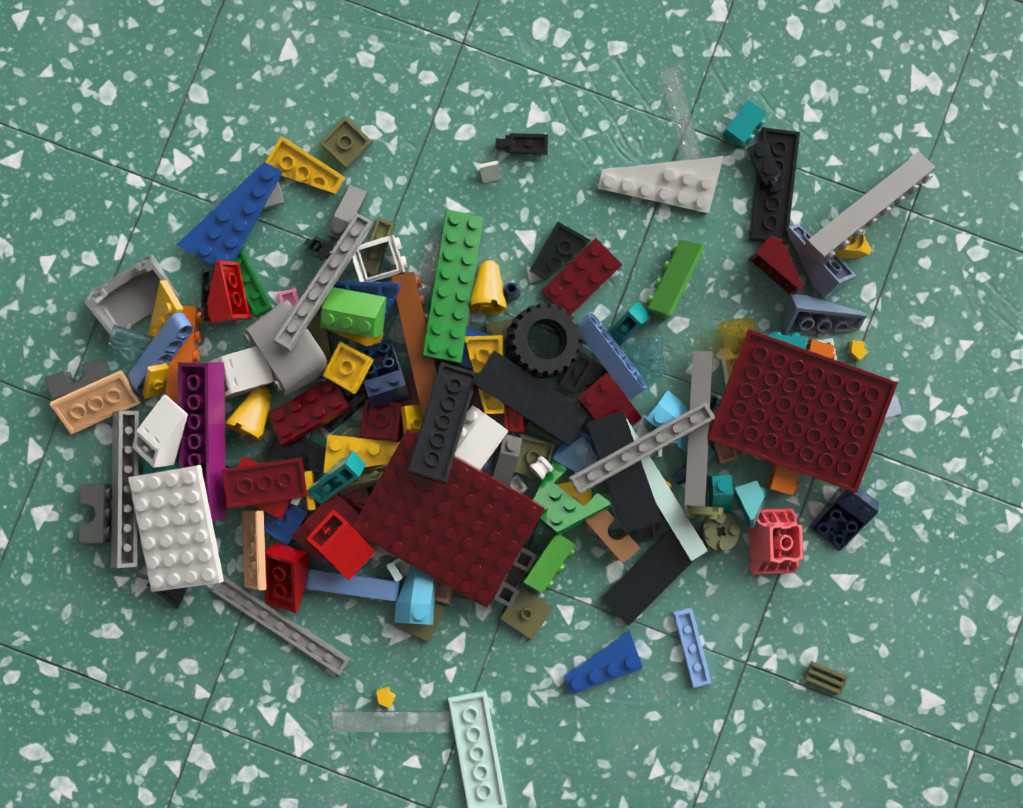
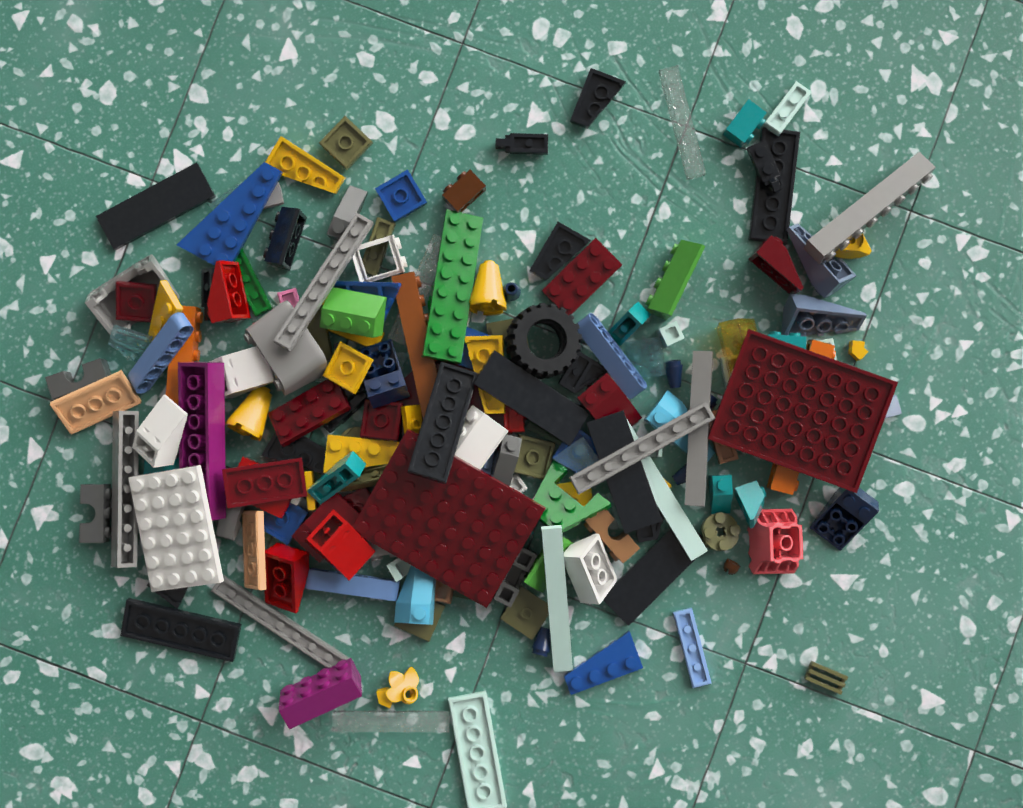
(135, 301): none -> dark red plate
(155, 206): none -> black tile
(155, 380): yellow plate -> none
(180, 629): none -> black tile
(229, 526): none -> light grey slope
(285, 238): none -> black slope
(318, 248): black hinge -> none
(320, 693): none -> magenta brick
(401, 196): none -> blue plate
(401, 684): none -> yellow plate
(464, 191): none -> reddish brown brick
(490, 171): white slope -> none
(541, 467): white wheel -> none
(542, 642): none -> dark blue cone
(557, 598): none -> light aqua tile
(589, 569): none -> white slope
(595, 96): none -> black wing
(670, 334): none -> light aqua panel
(674, 373): none -> dark blue cone
(675, 183): white wing -> none
(697, 511): olive plate -> none
(731, 566): none -> reddish brown hinge
(787, 108): none -> light aqua tile

